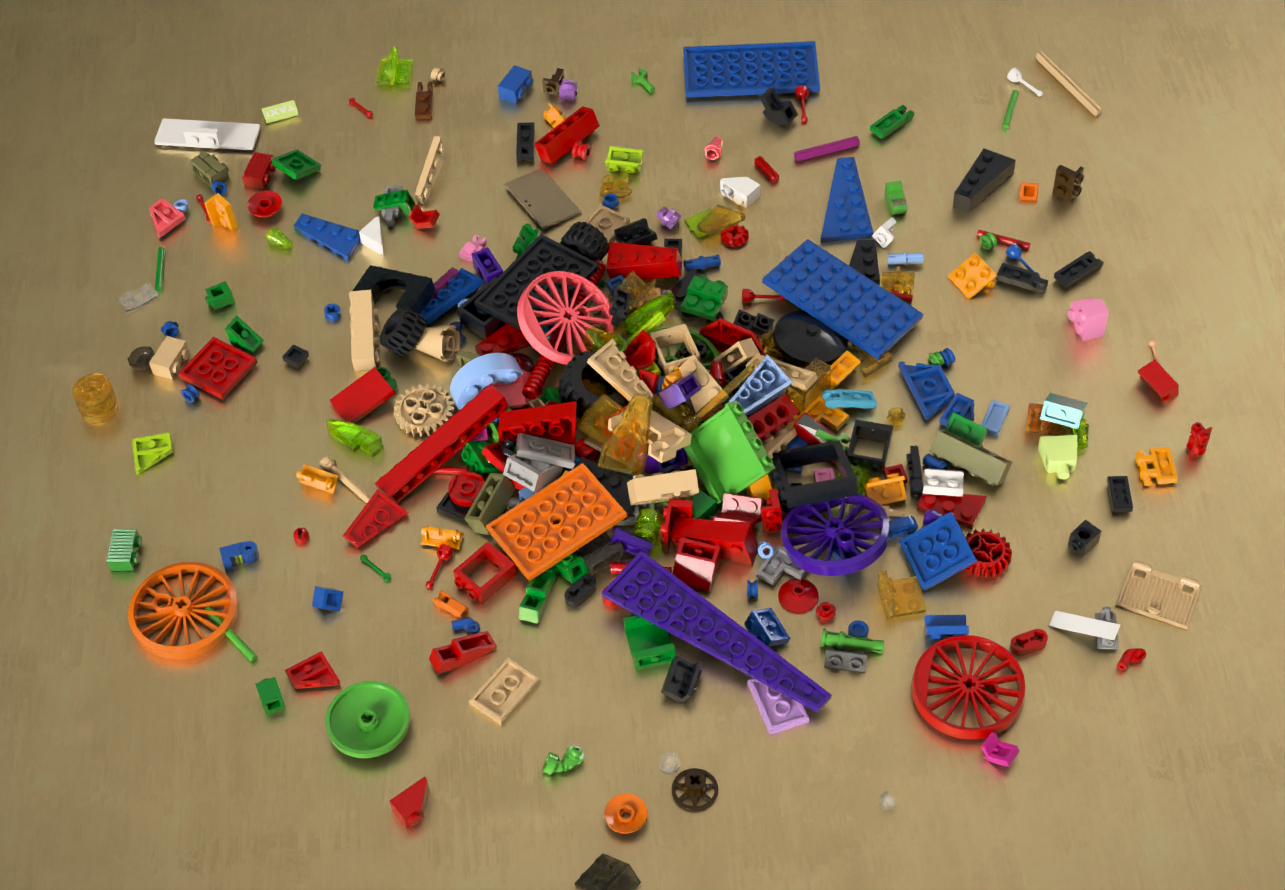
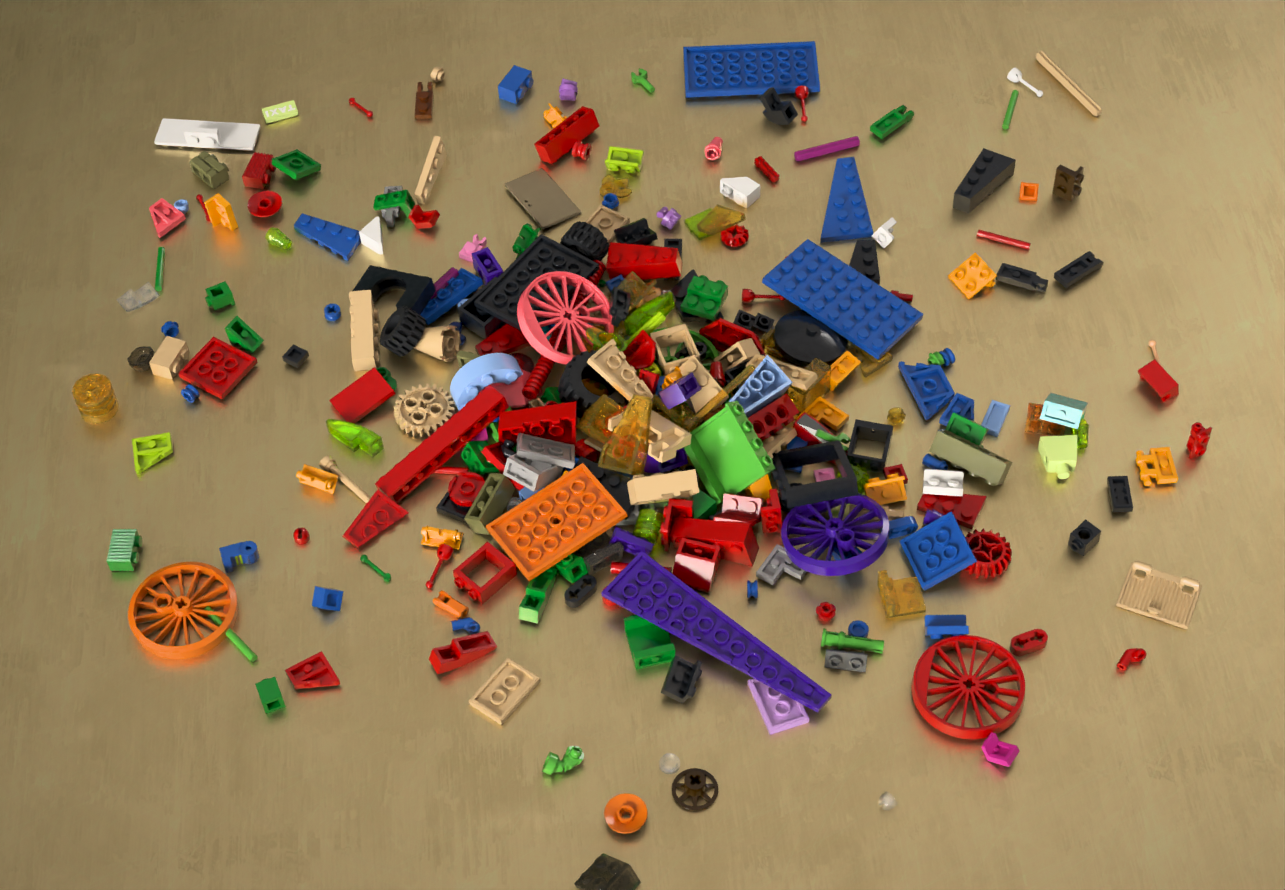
(215, 189): blue hinge -> none
(367, 719): bright green dish -> none
(393, 70): clear neon green bracket -> none
(411, 803): red slope -> none
(525, 141): black plate -> none
(552, 85): dark brown bracket -> none
(702, 262): blue pin -> none
(766, 627): blue bracket -> none
(767, 553): light blue pin -> none
(798, 602): red dish -> none
(849, 398): medium azure hinge -> none
(895, 197): bright green leg -> none
(898, 279): clear yellow hips -> none
(905, 258): light blue axle -> none
(915, 473): black hinge -> none
(988, 241): bright green bush -> none
(1014, 253): blue hinge -> none
(1084, 625): white sticker -> none
(1089, 317): bright pink brick -> none
(1108, 616): light grey hinge -> none

